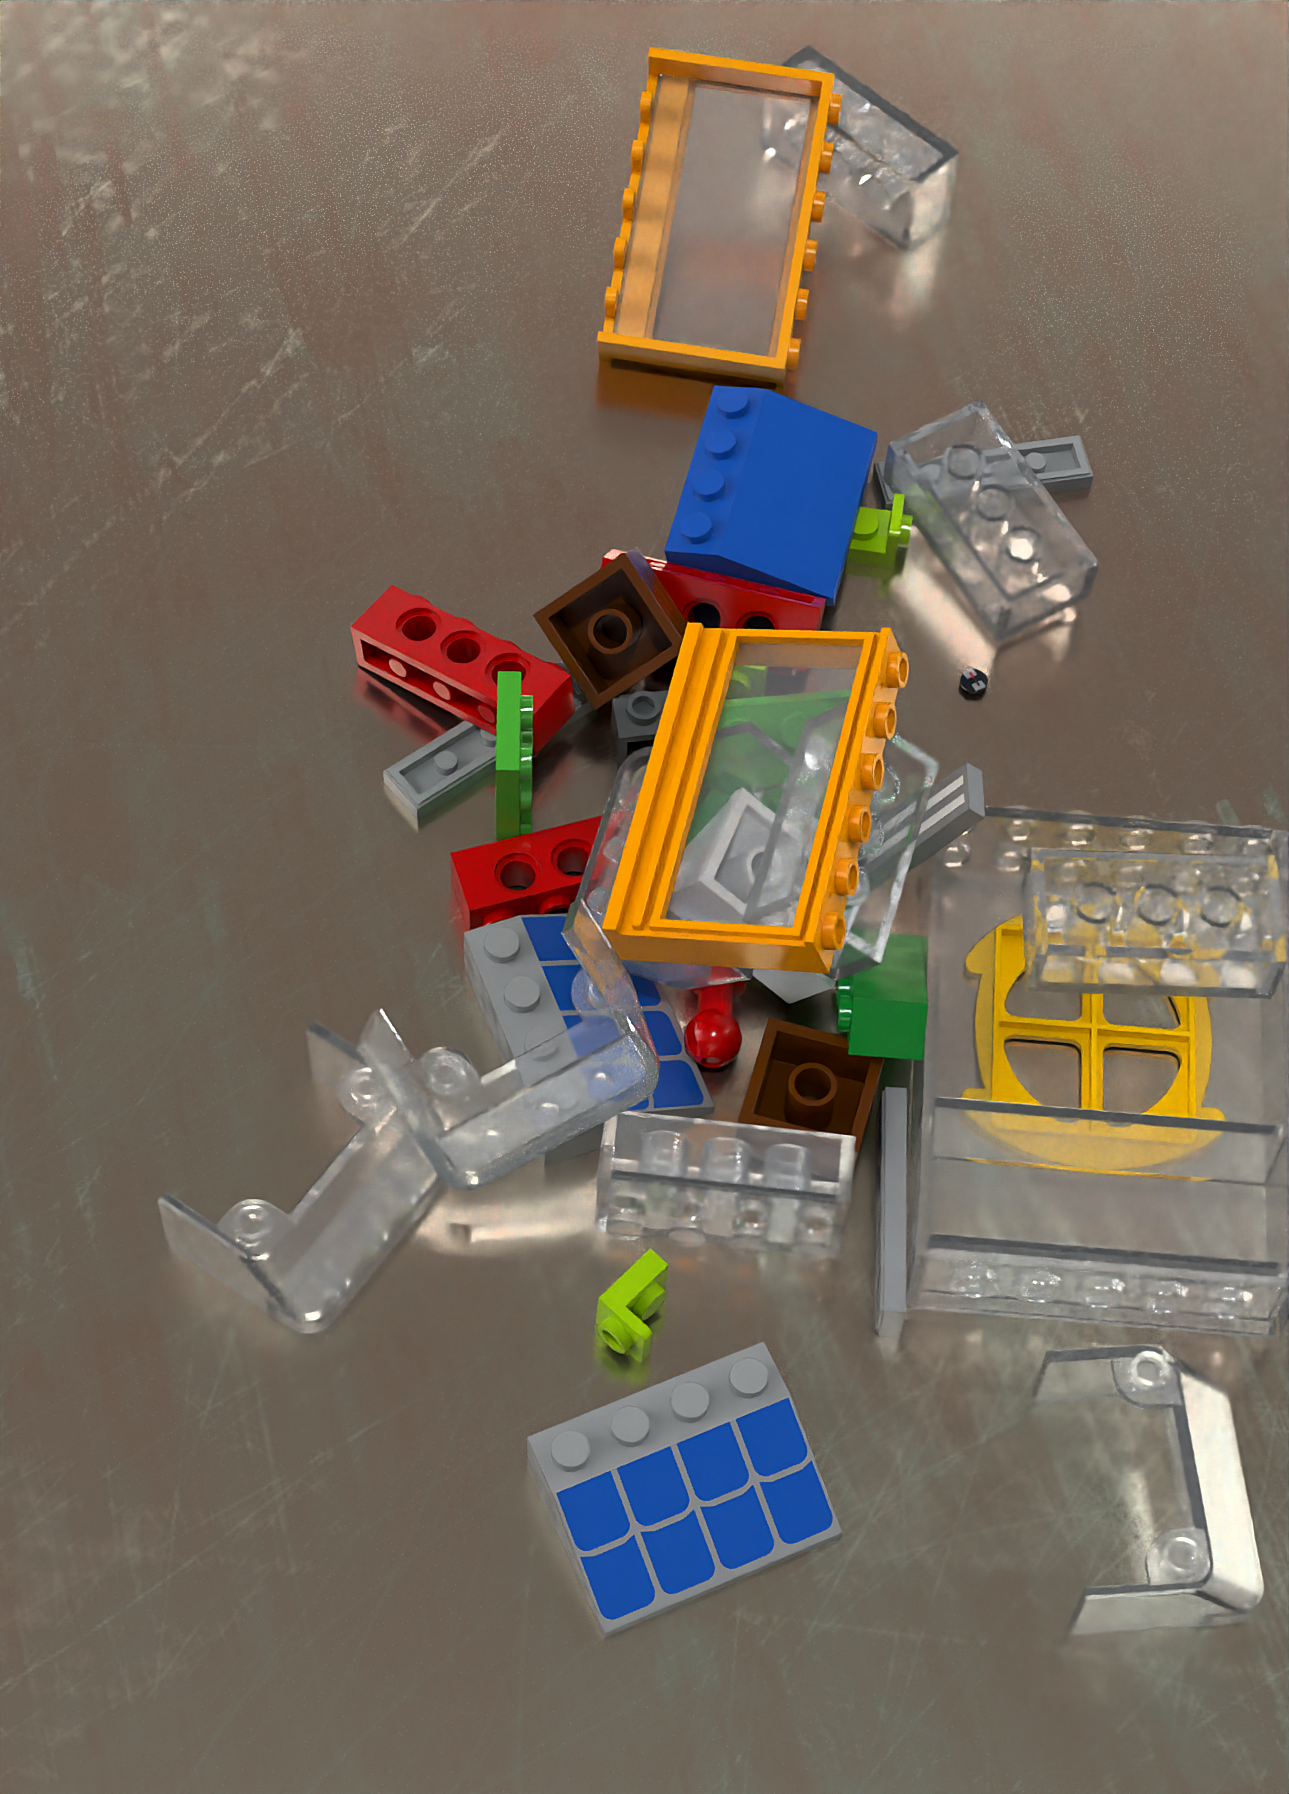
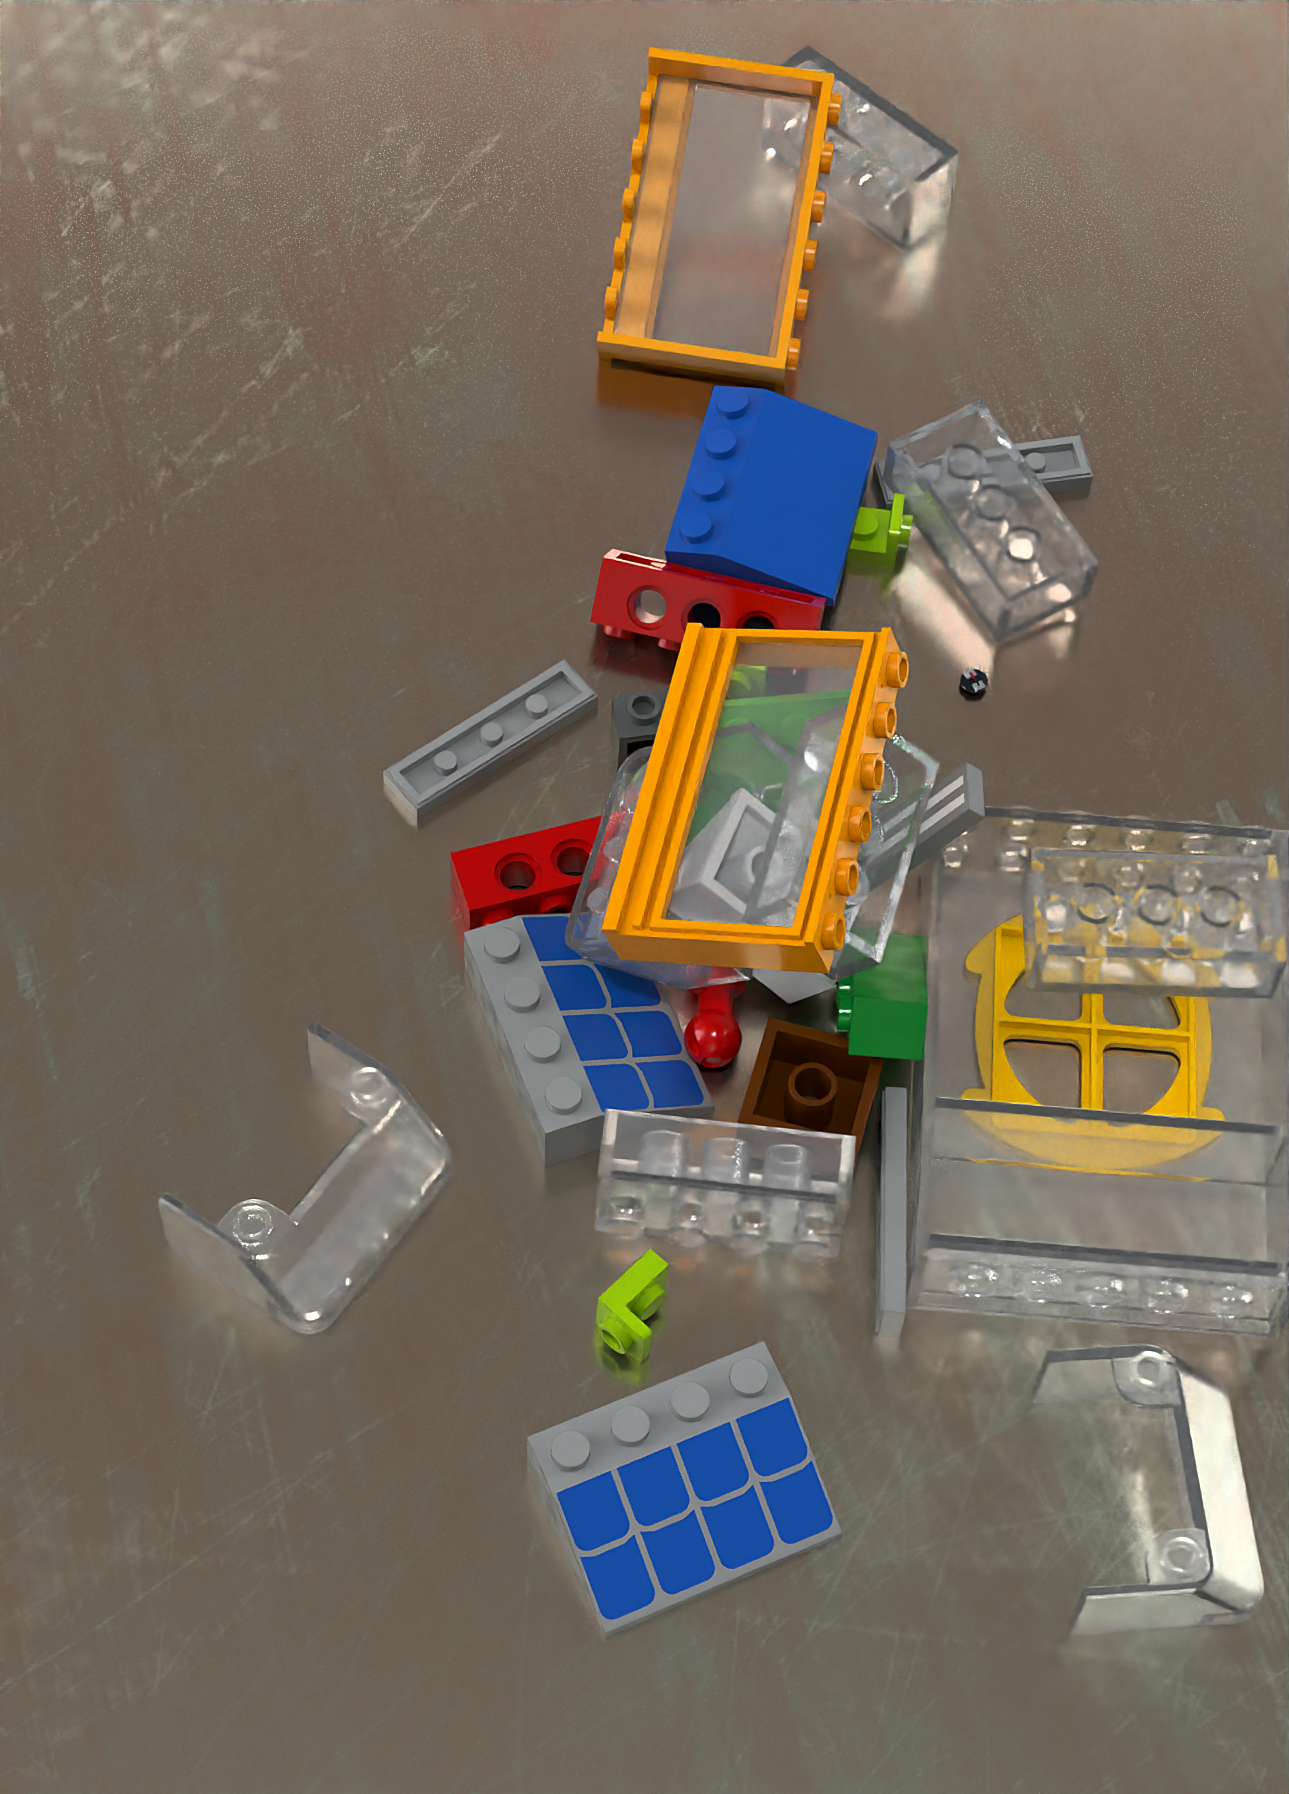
(456, 663): red brick -> none
(498, 1121): clear windscreen -> none
(513, 757): bright green plate -> none
(614, 627): reddish brown brick -> none

